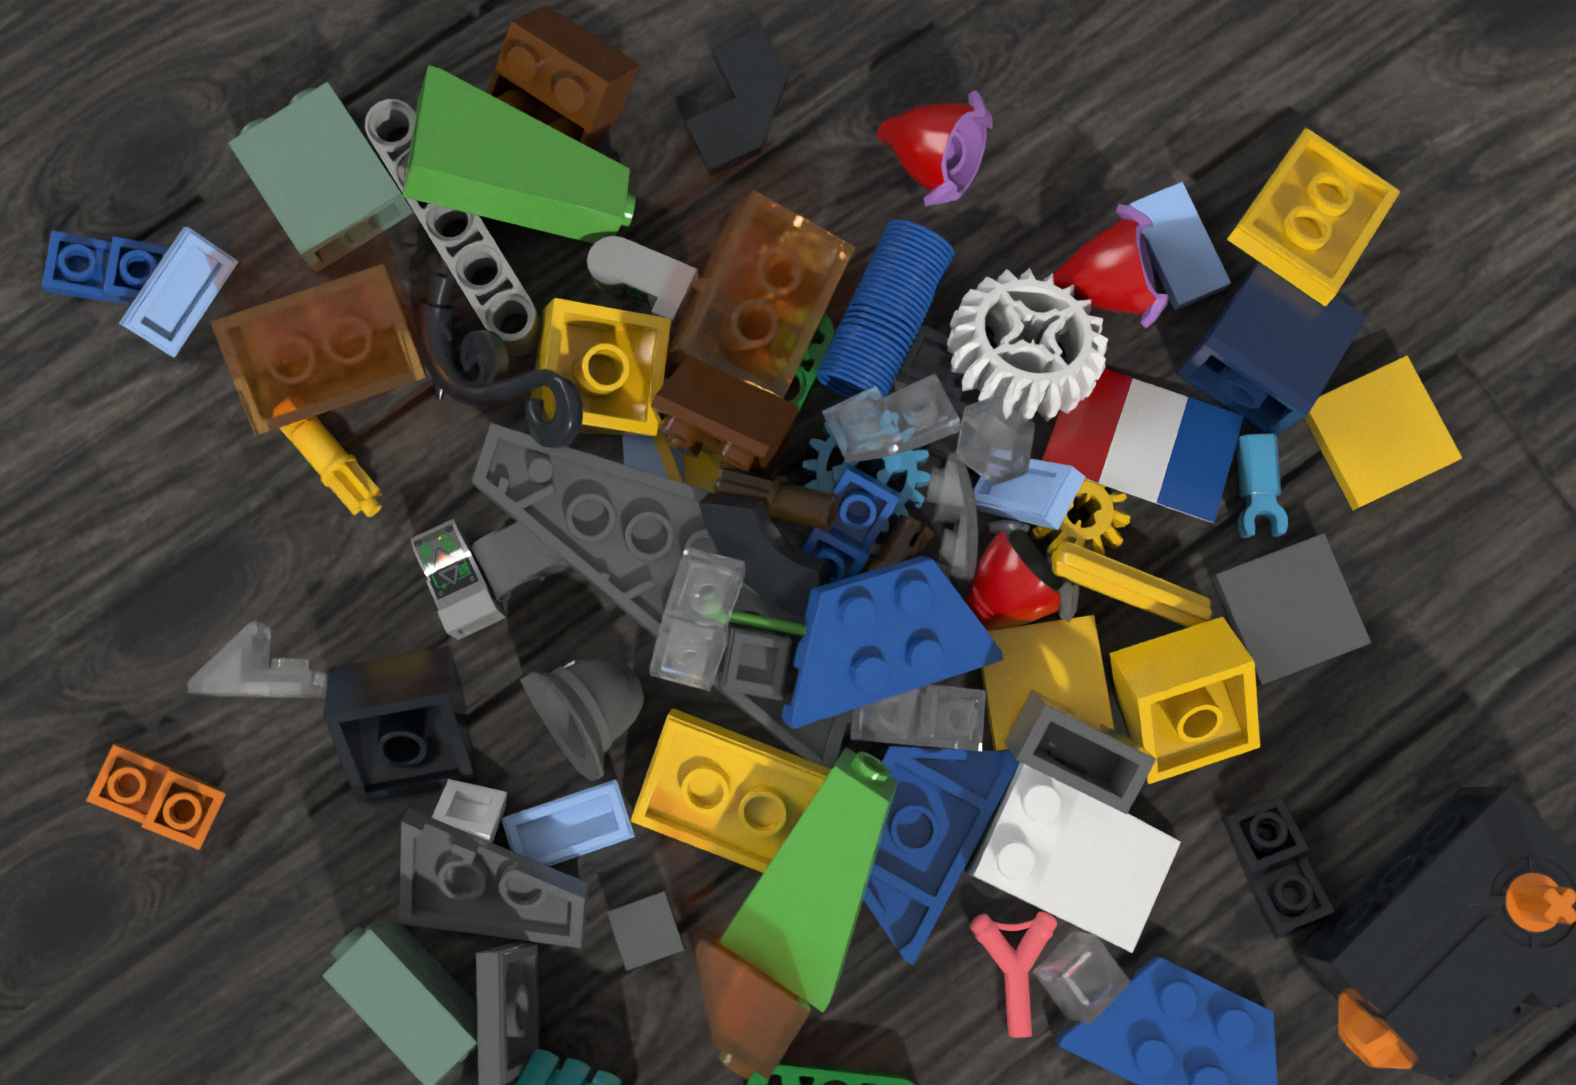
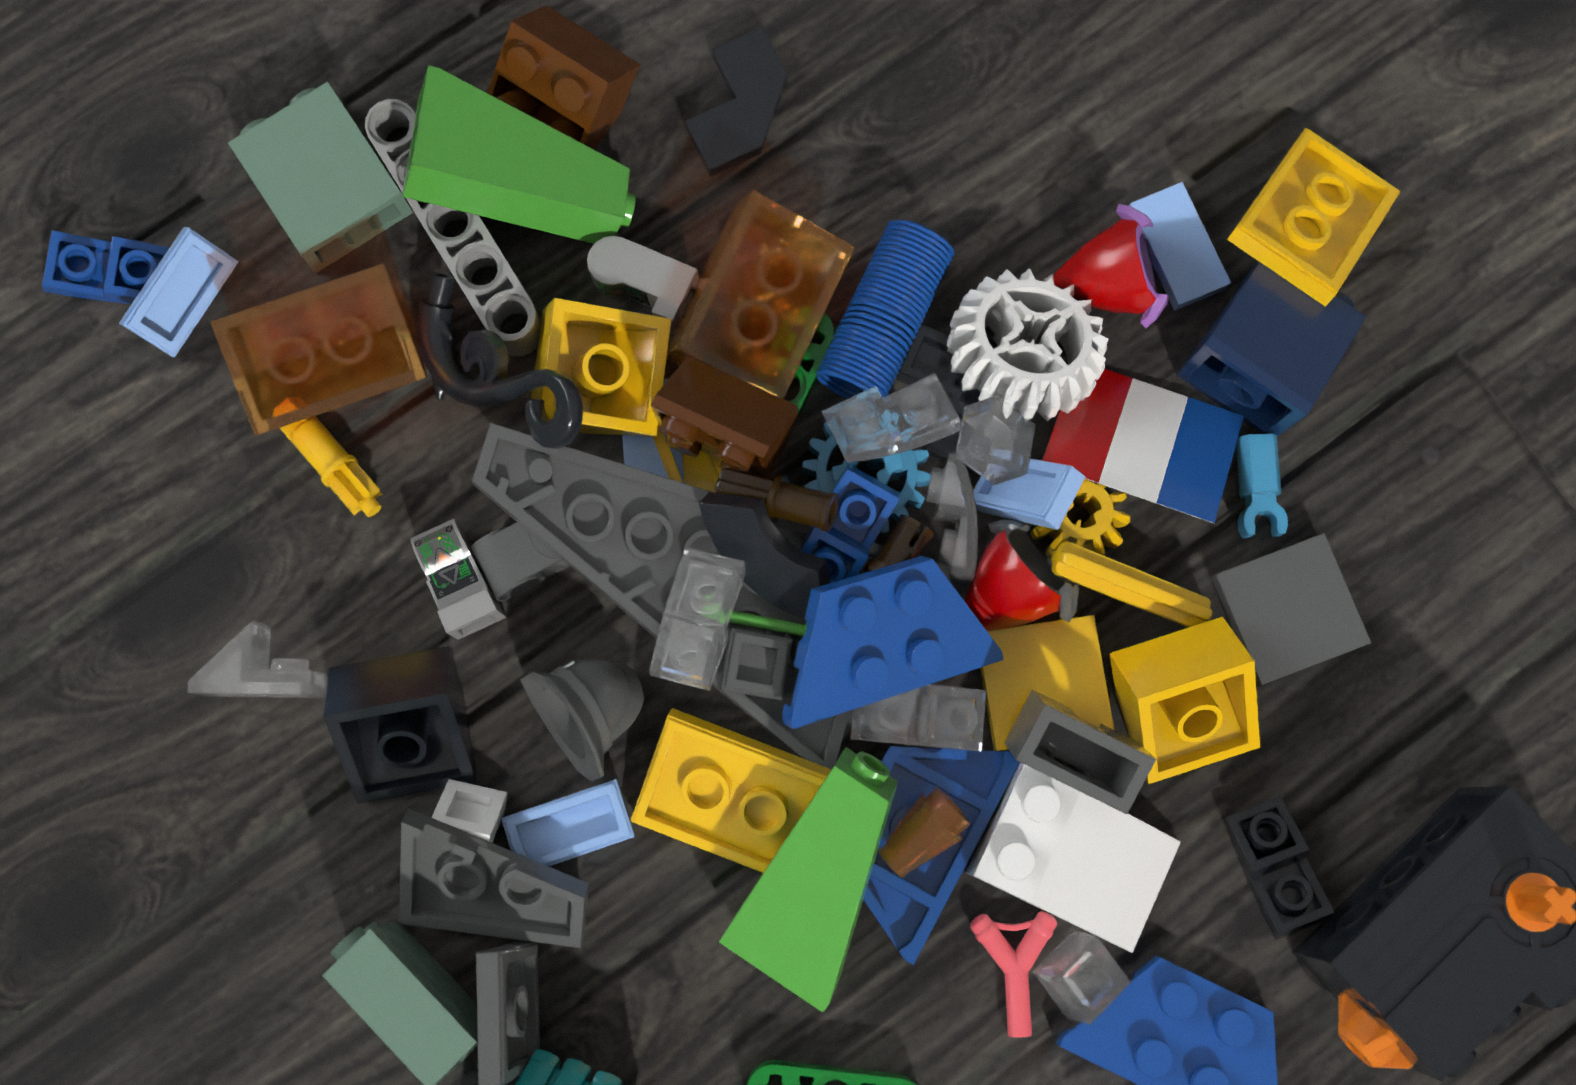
(157, 796): orange slope -> none
(646, 930): dark grey tile -> none
(746, 1010): clear orange slope -> none
(924, 832): none -> clear orange cone
(935, 136): hat -> none
(1381, 433): yellow tile -> none

